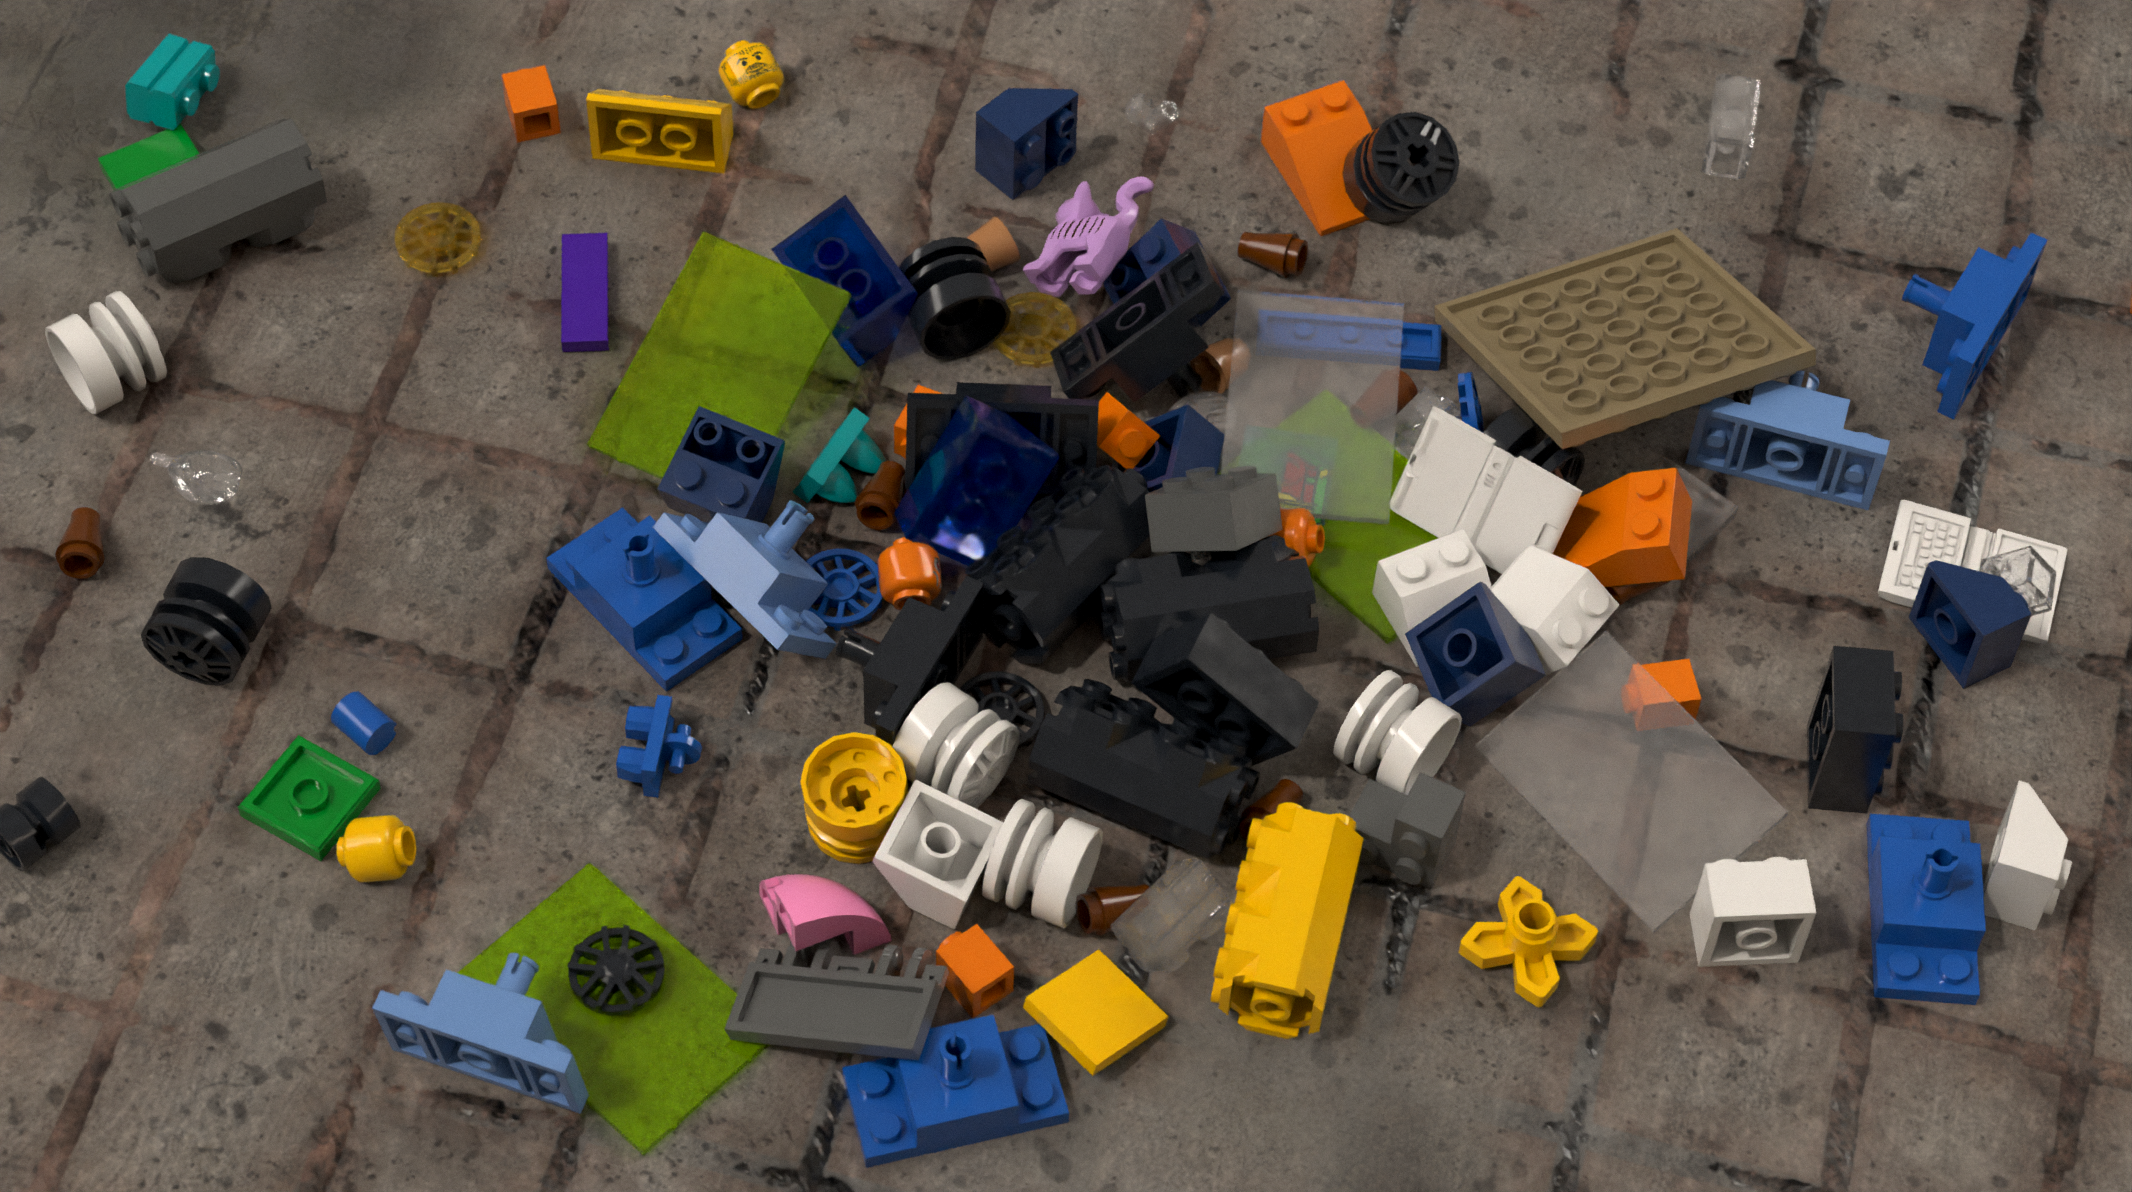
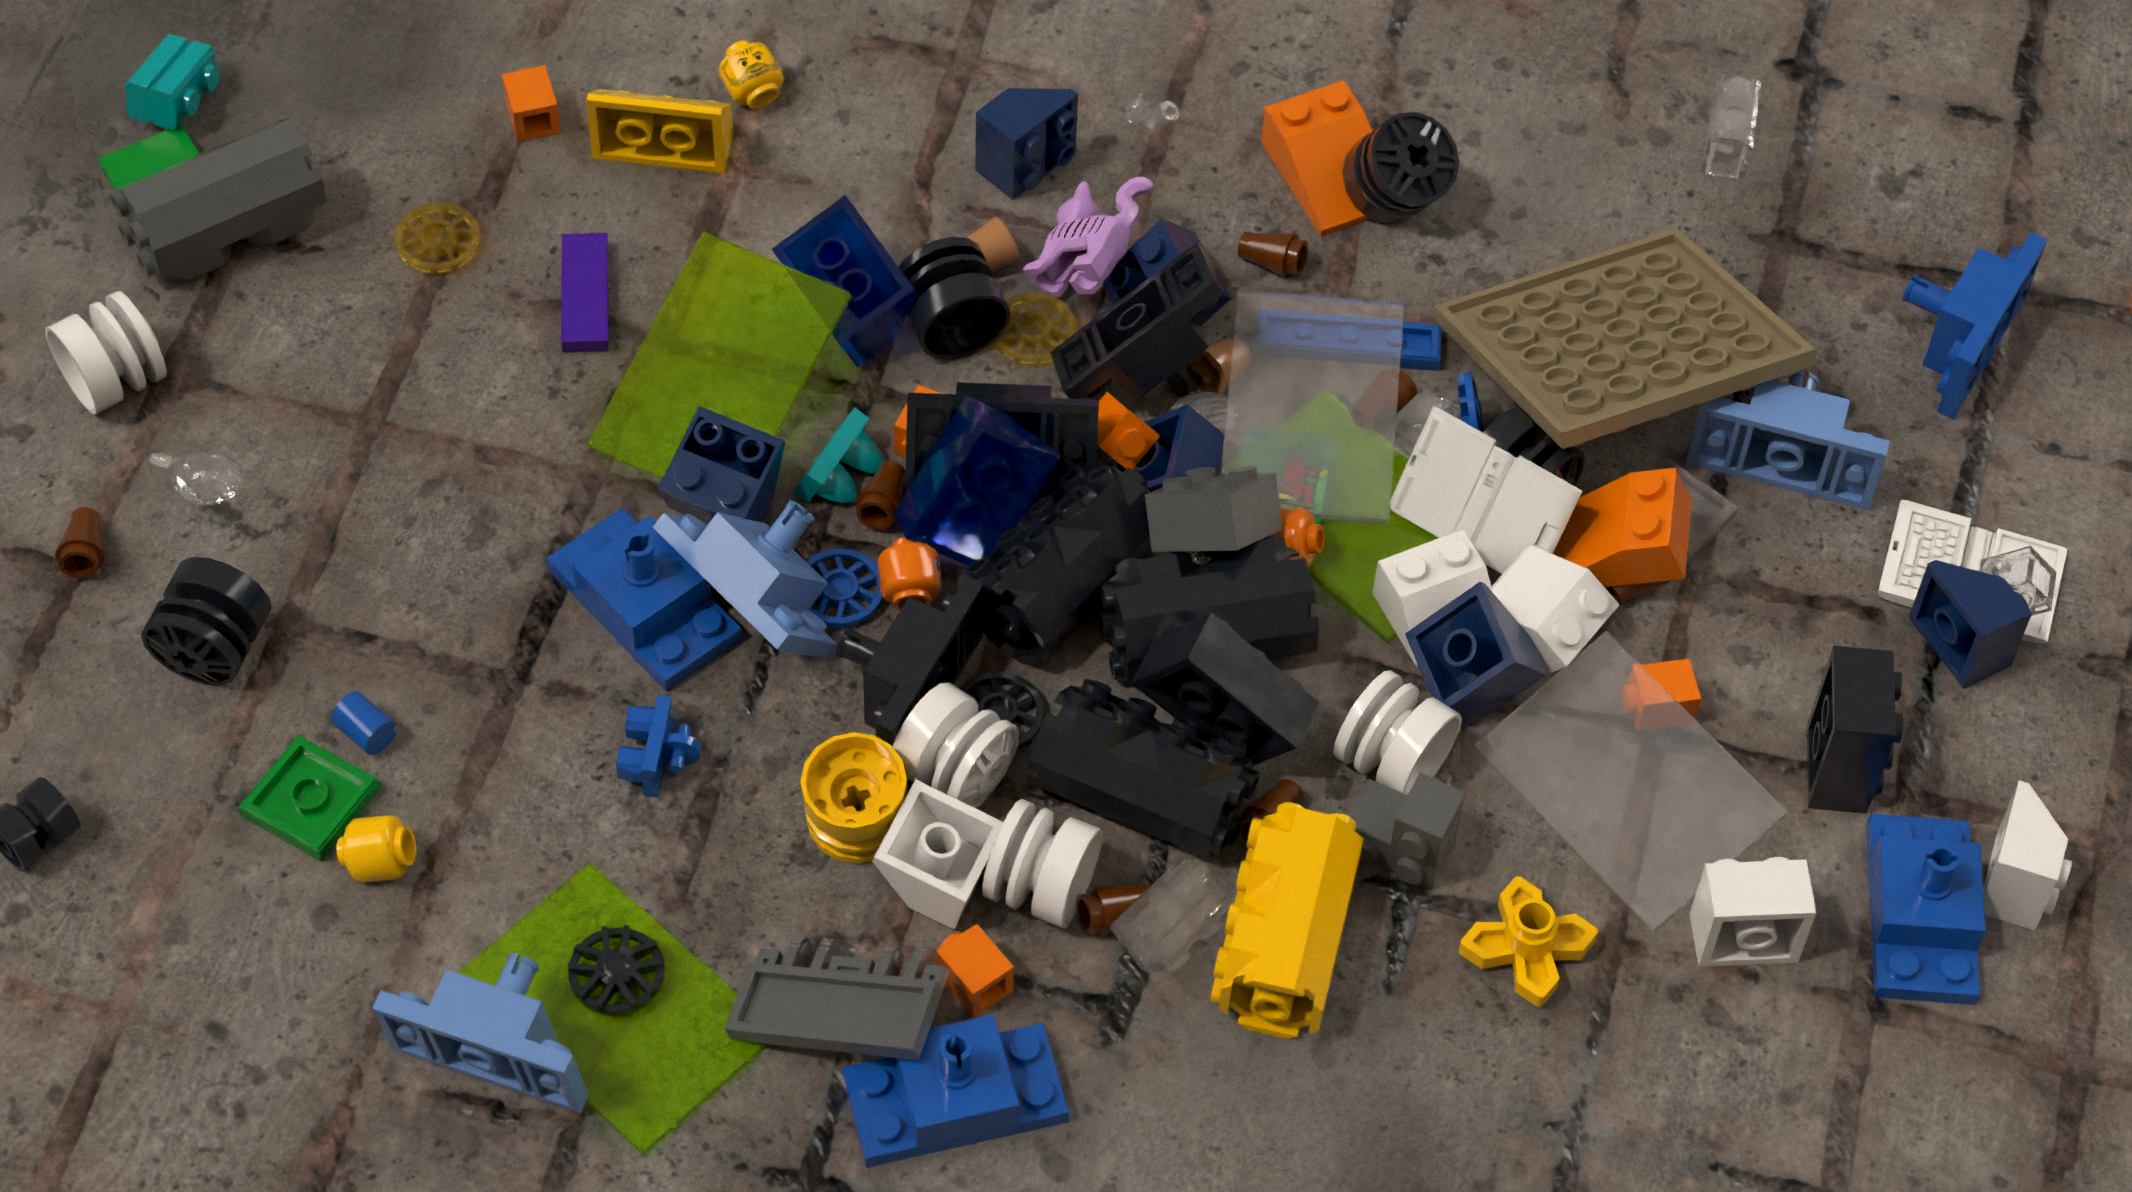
(821, 909): bright pink brick -> none
(1095, 1012): yellow tile -> none

